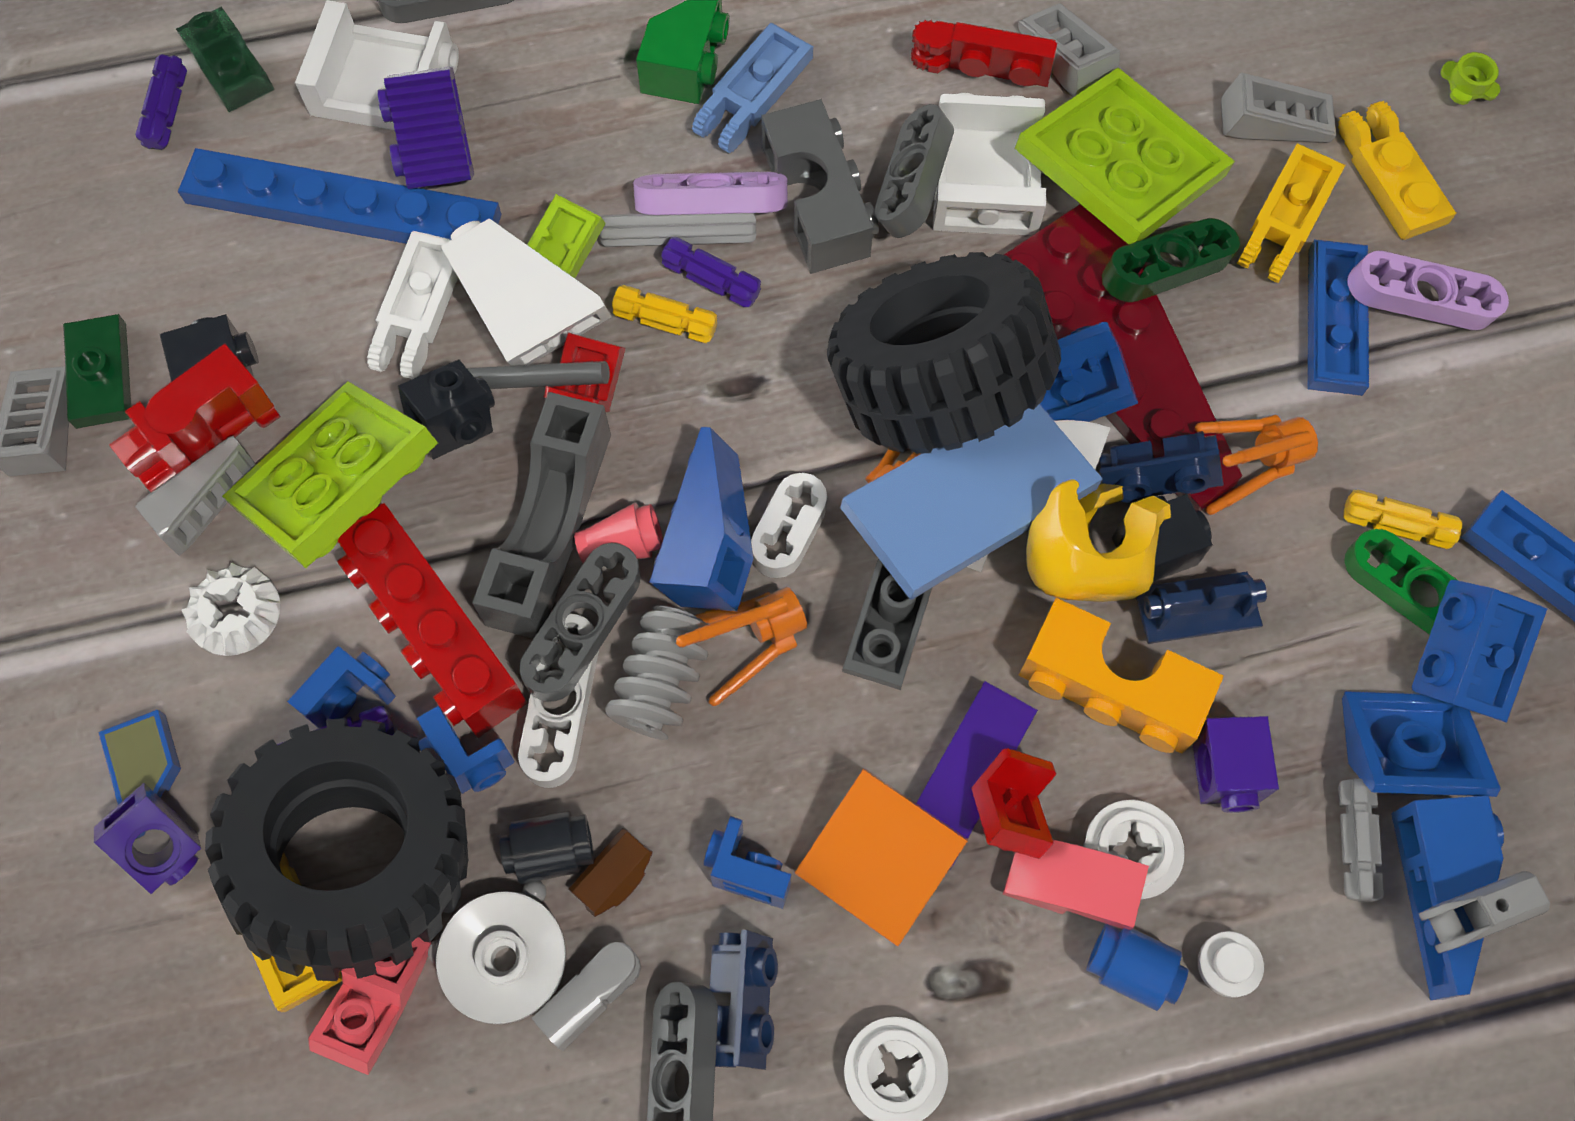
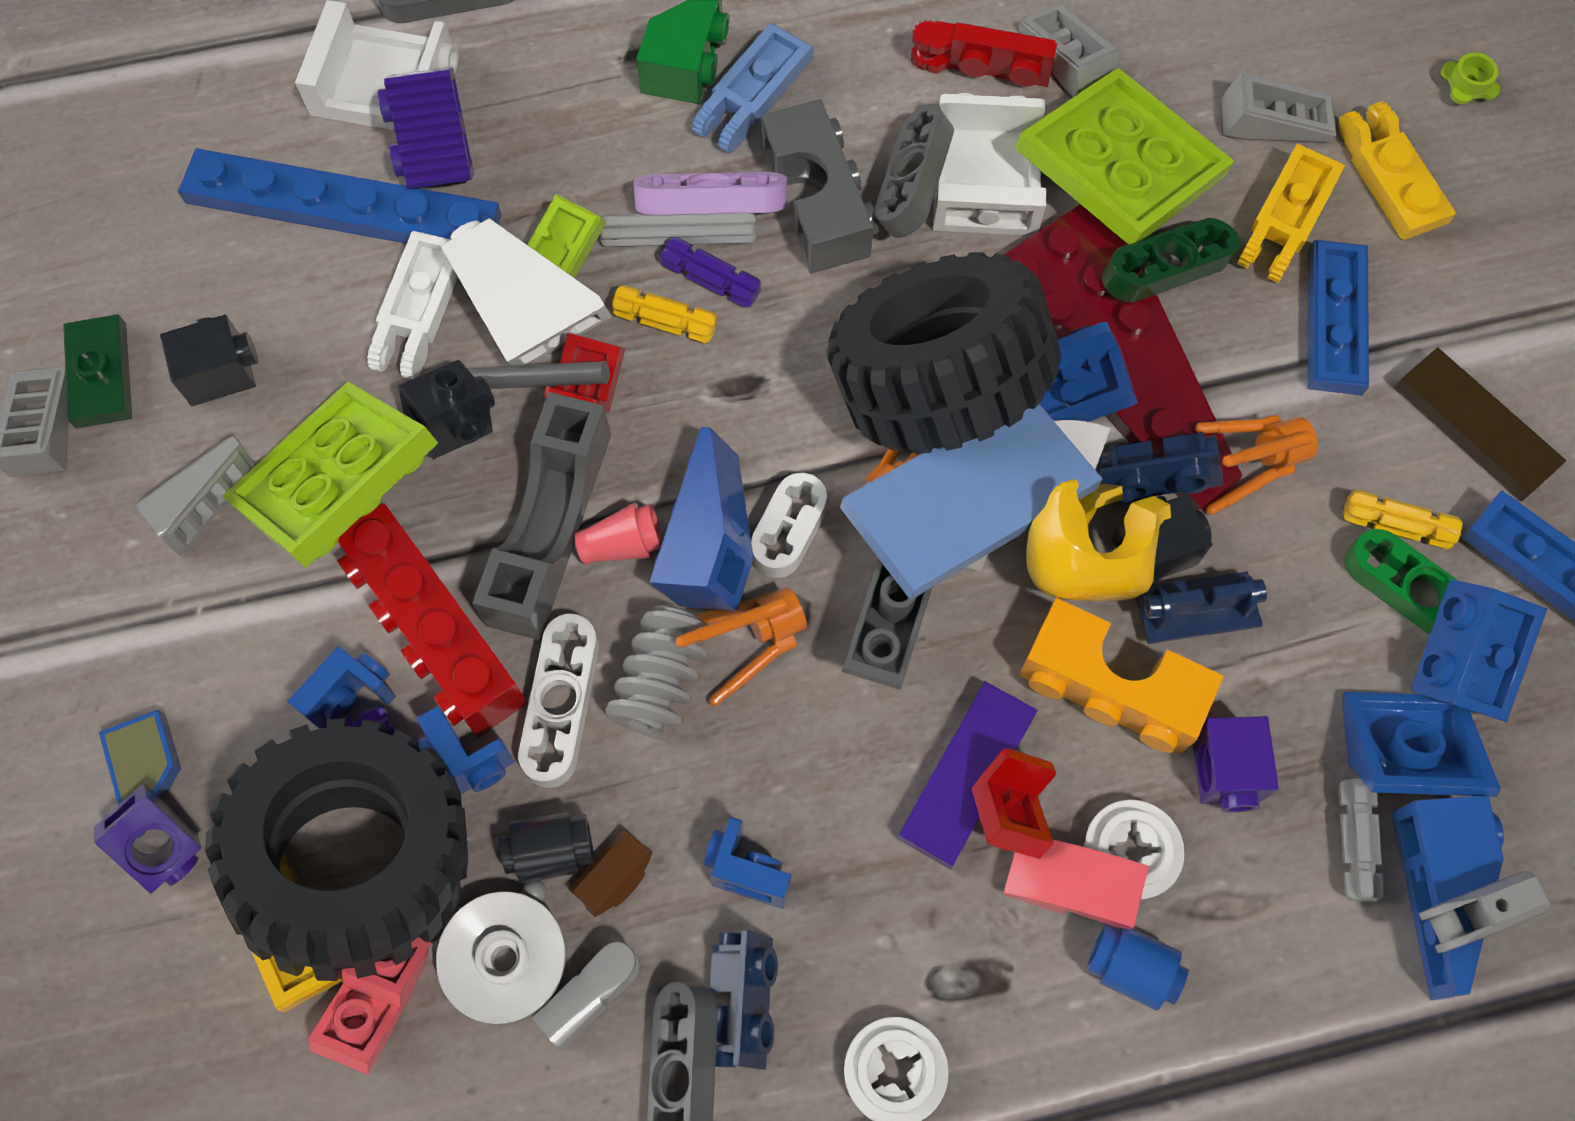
(161, 102): dark purple axle -> none
(192, 417): red hips -> none
(225, 58): clear green slope -> none
(235, 633): white gear -> none
(544, 650): dark grey beam -> none
(881, 856): orange tile -> none
(1230, 964): white plate -> none
(1405, 298): lavender beam -> none
(1480, 424): none -> dark brown tile

